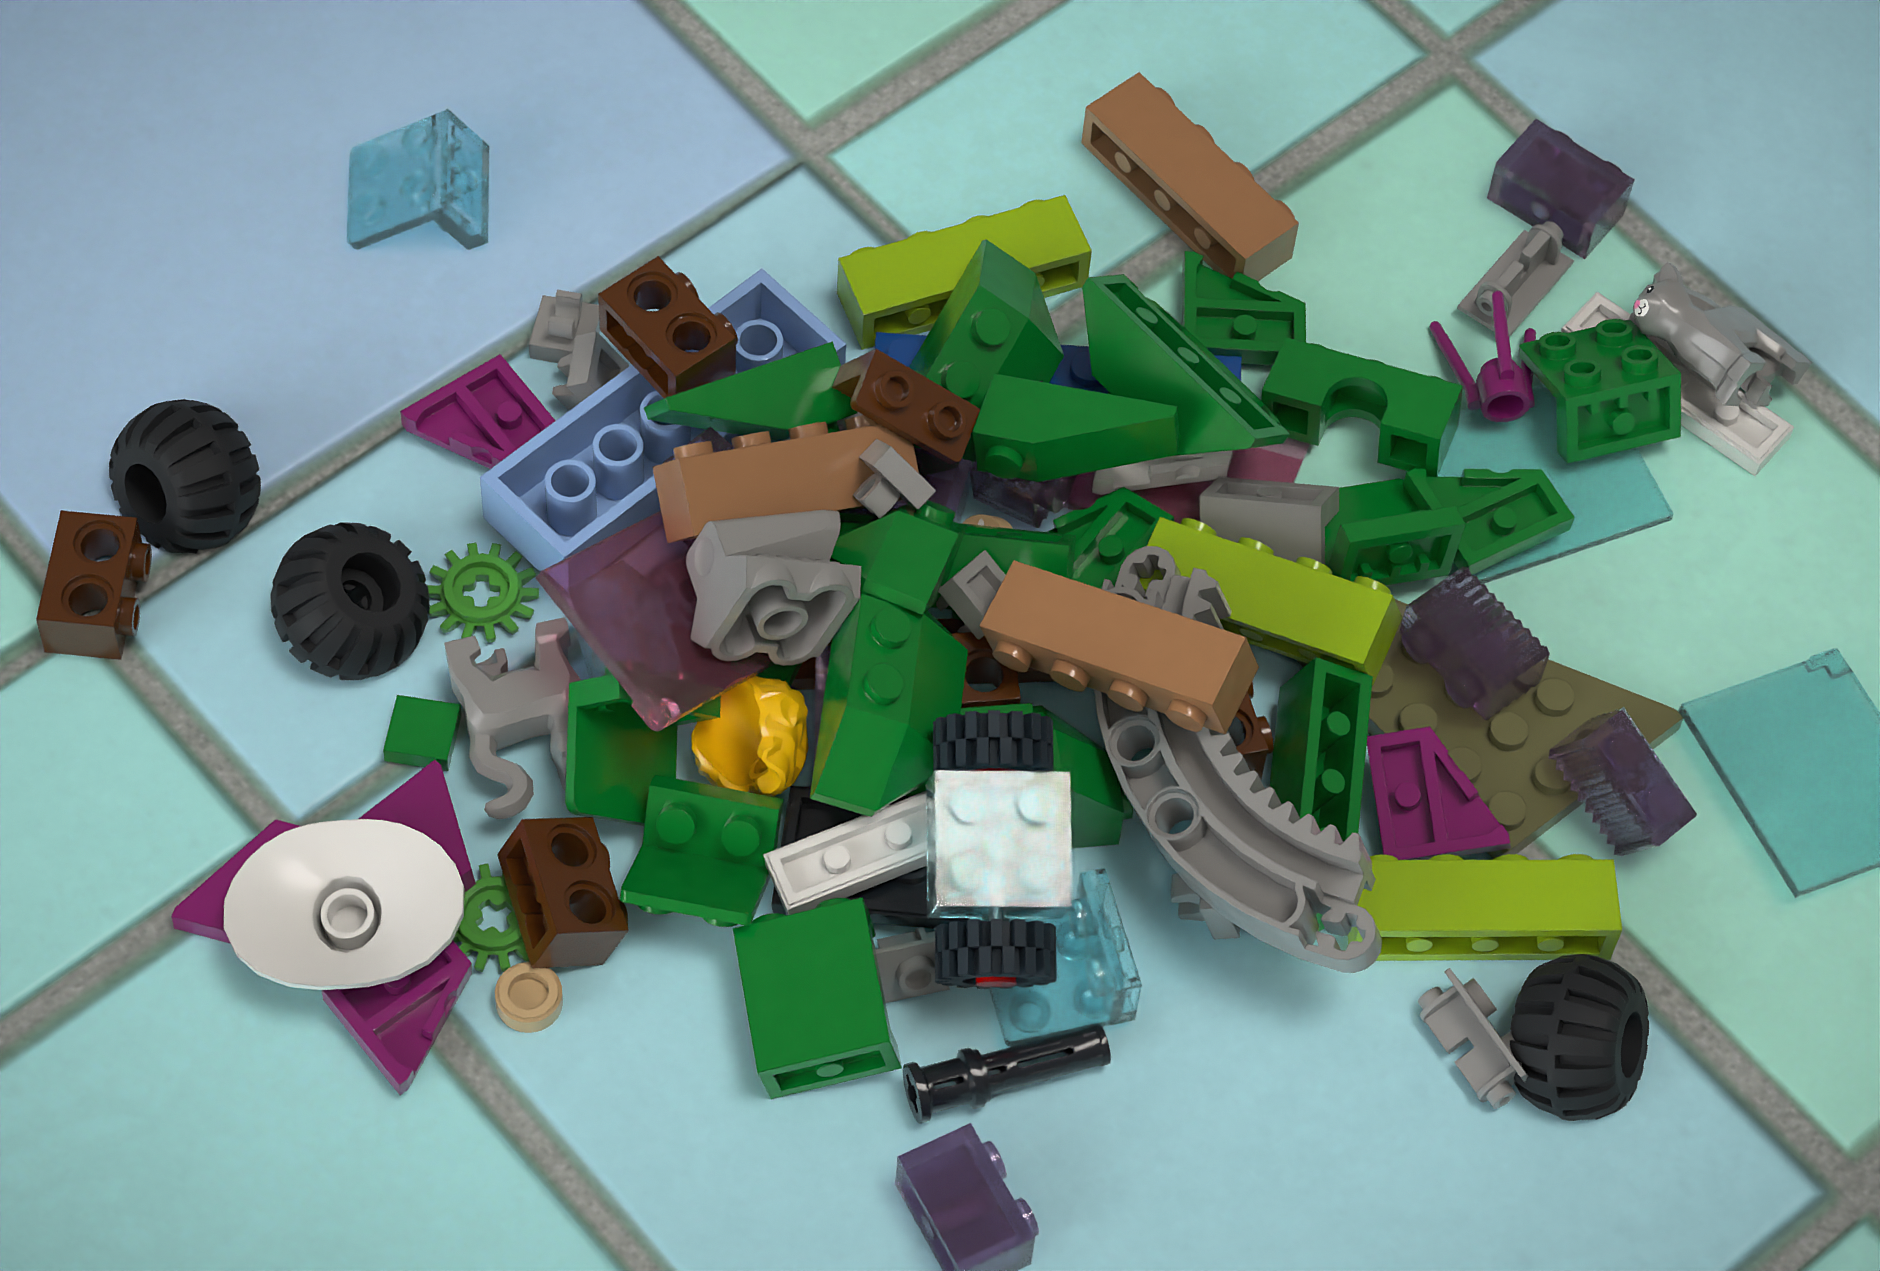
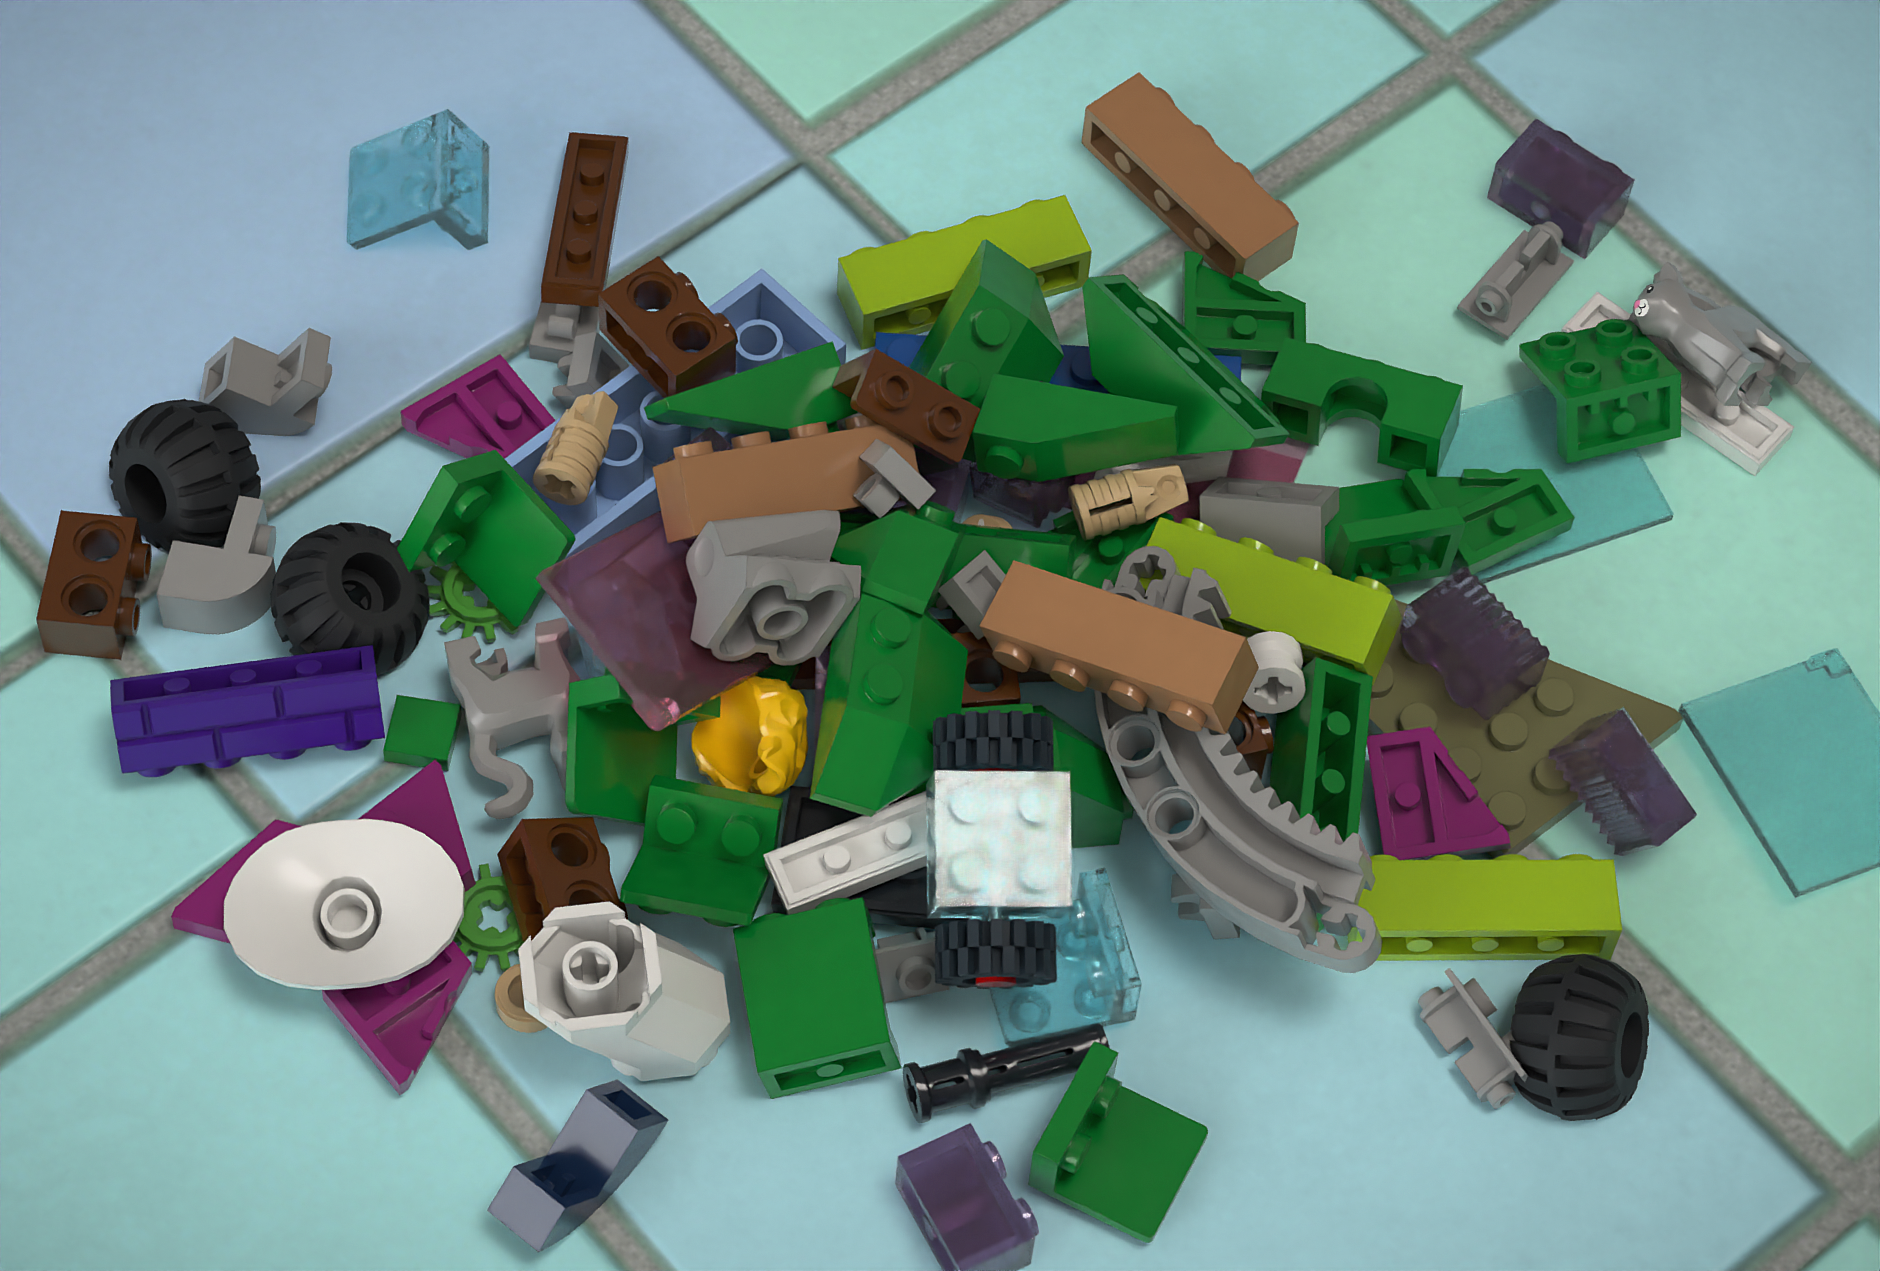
(218, 587): none -> light grey brick
(246, 711): none -> dark purple brick
(266, 389): none -> light grey brick
(491, 529): none -> green bracket
(576, 449): none -> tan hinge
(583, 1167): none -> brick
(585, 219): none -> reddish brown tile
(624, 992): none -> white brick
(1115, 1150): none -> green bracket
(1145, 492): none -> tan hinge
(1279, 679): none -> white wheel
(1501, 386): magenta plant -> none

